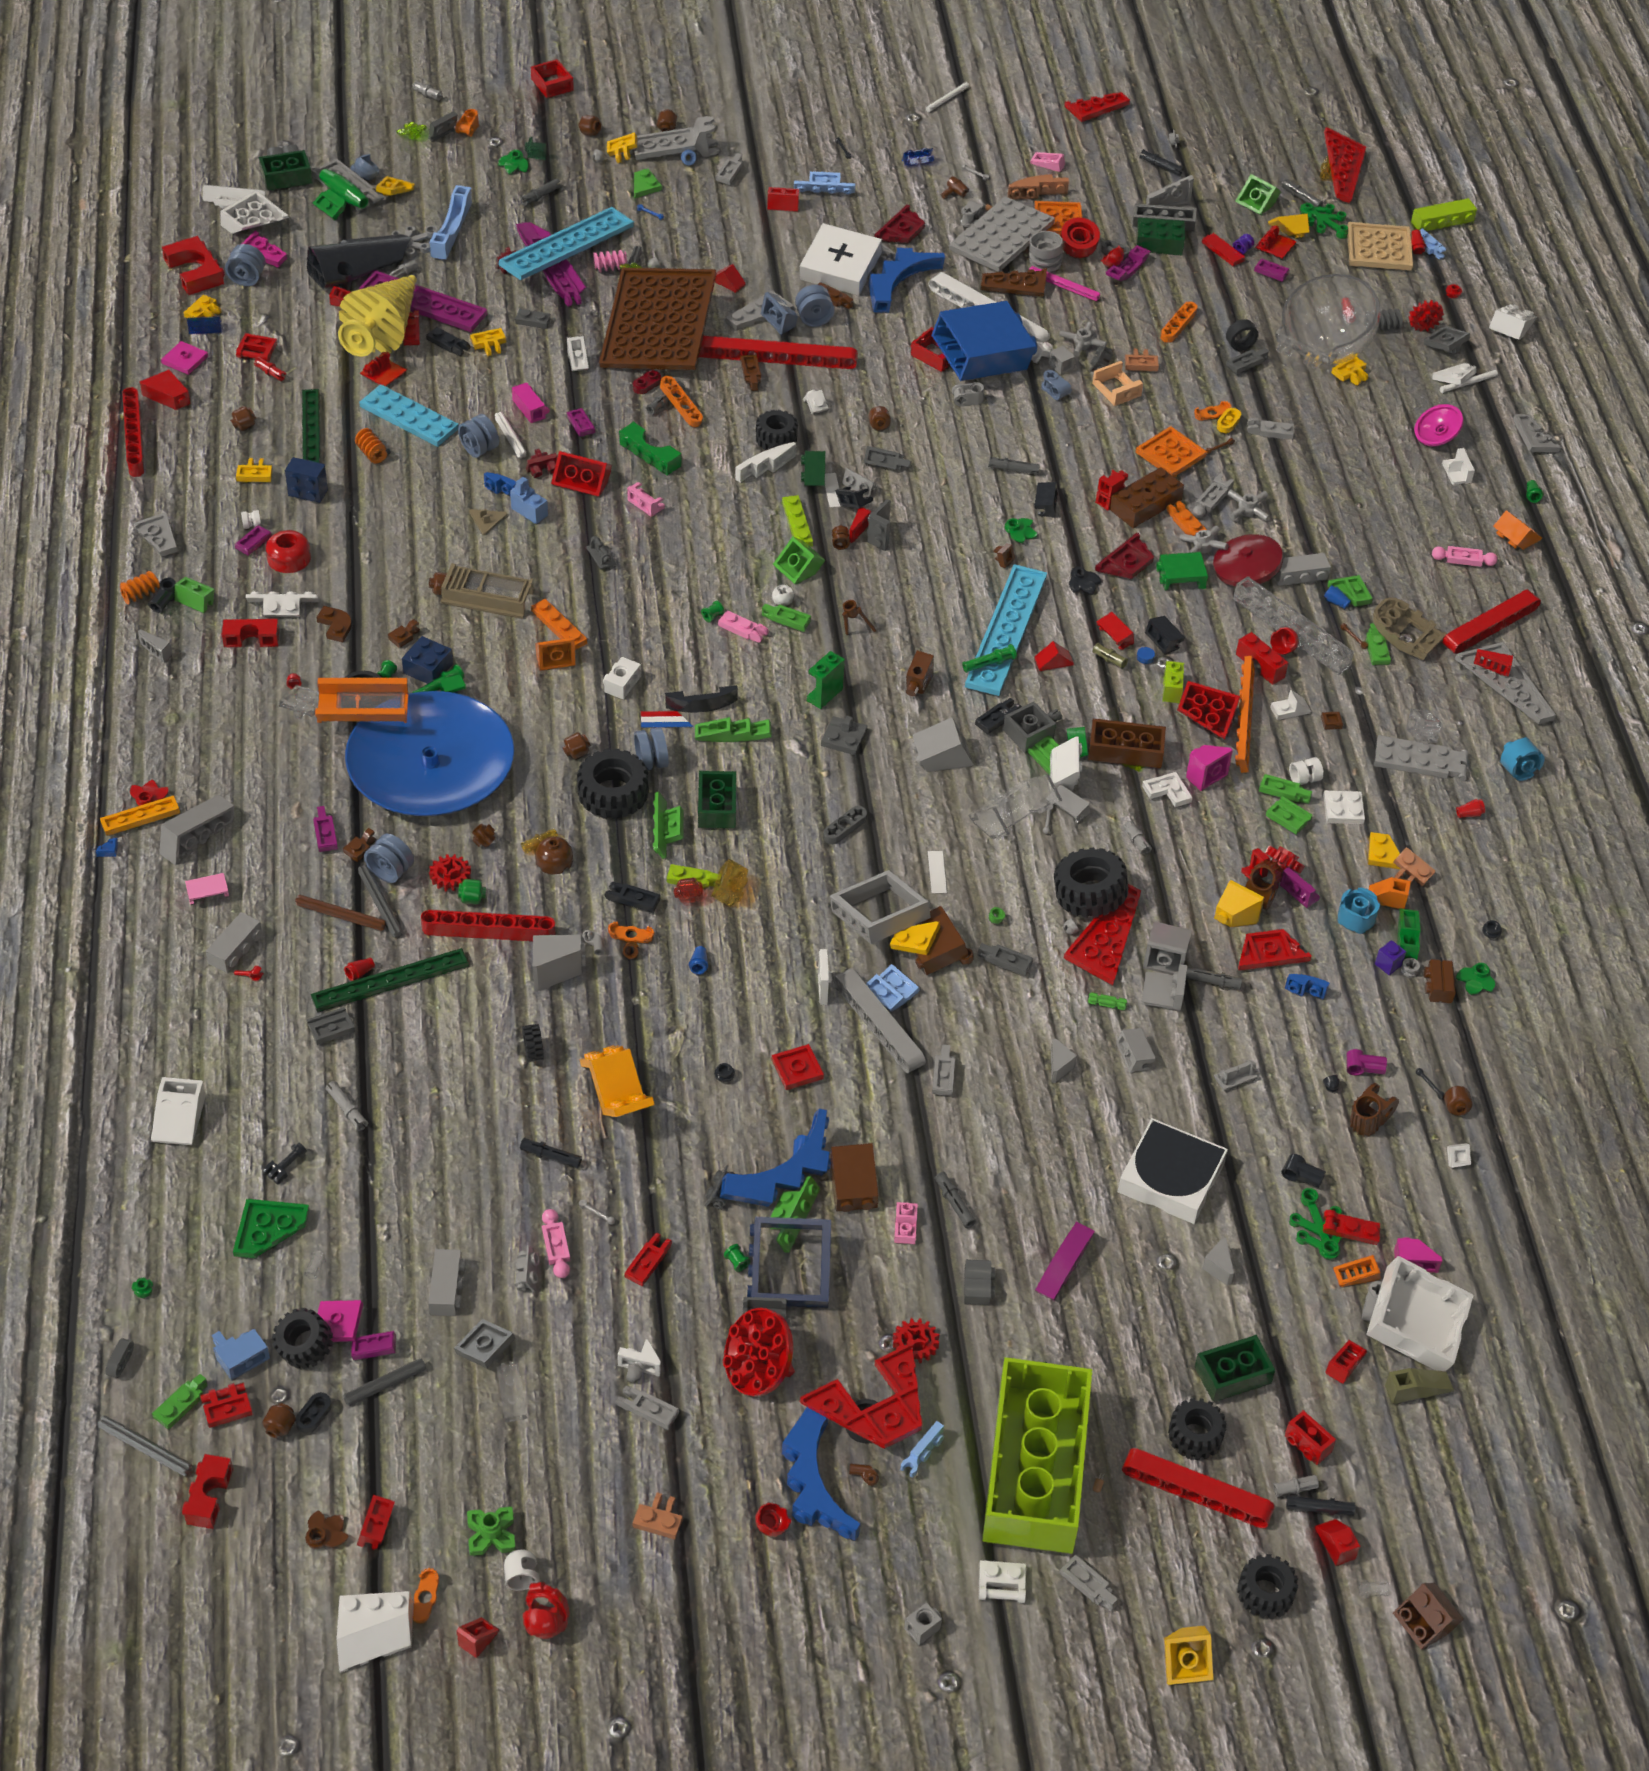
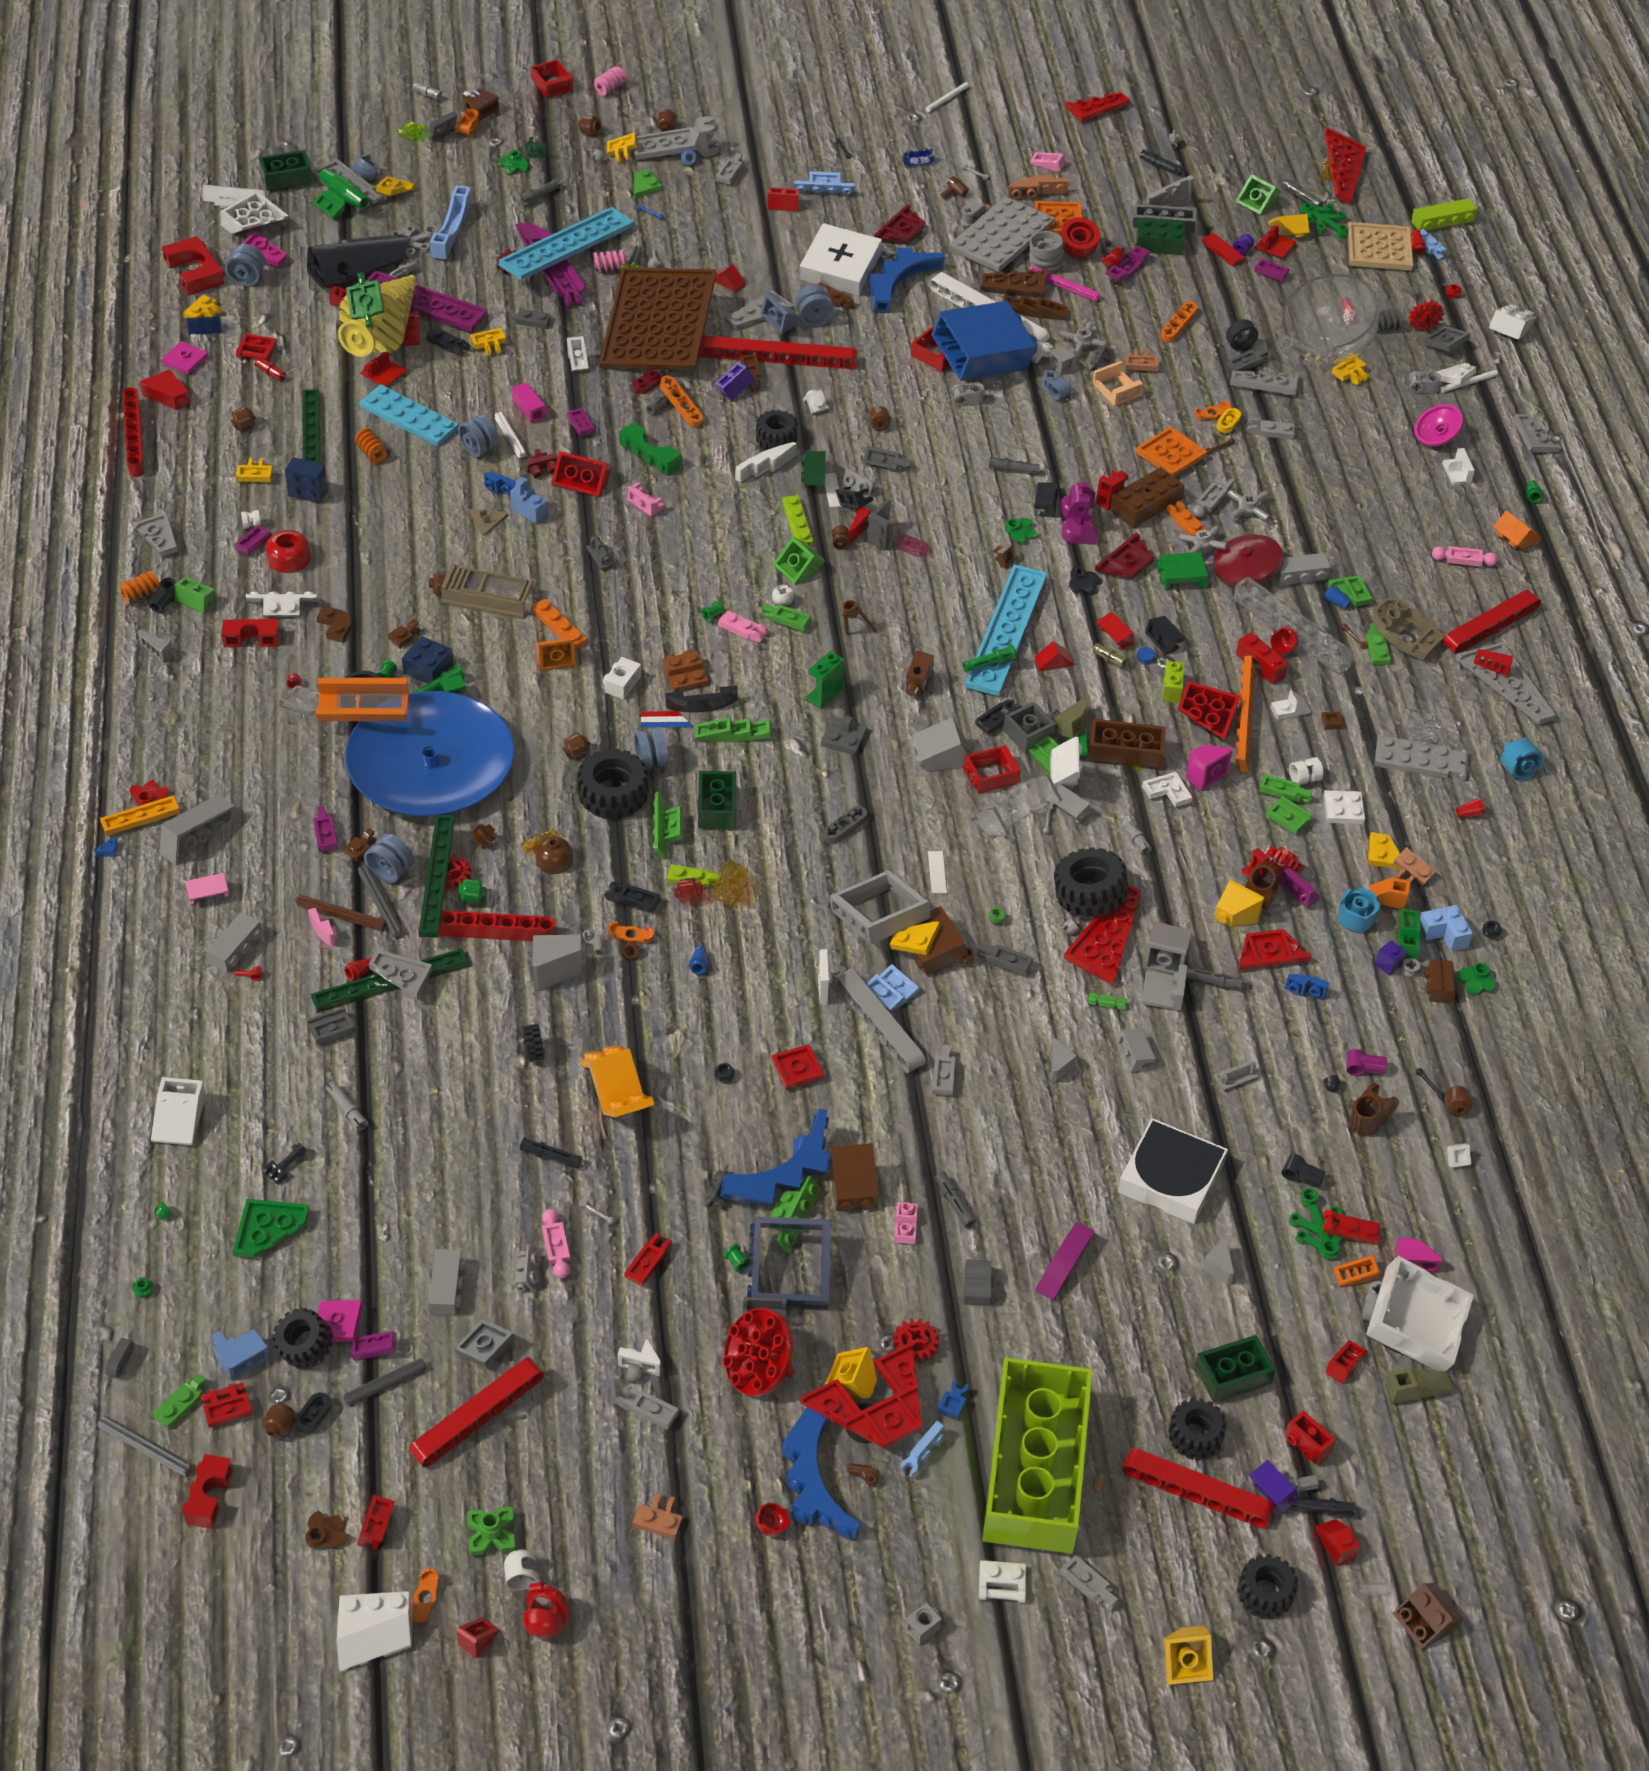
(162, 1211): none -> green hinge
(322, 928): none -> bright pink slope
(365, 299): none -> green plate
(401, 971): none -> light grey wing
(436, 876): none -> dark green tile
(476, 1412): none -> red beam
(482, 101): none -> reddish brown torso
(610, 80): none -> bright pink piece
(685, 671): none -> dark orange plate
(734, 381): none -> dark purple hinge
(855, 1372): none -> yellow slope
(911, 545): none -> clear pink plate
(953, 1401): none -> blue plate
(988, 757): none -> red window
(1037, 308): none -> reddish brown slope
(1073, 719): none -> olive slope
(1078, 514): none -> magenta piece
(1265, 381): none -> light grey wing
(1274, 1486): none -> dark purple hinge
(1426, 383): none -> light grey piece
(1446, 923): none -> light blue brick

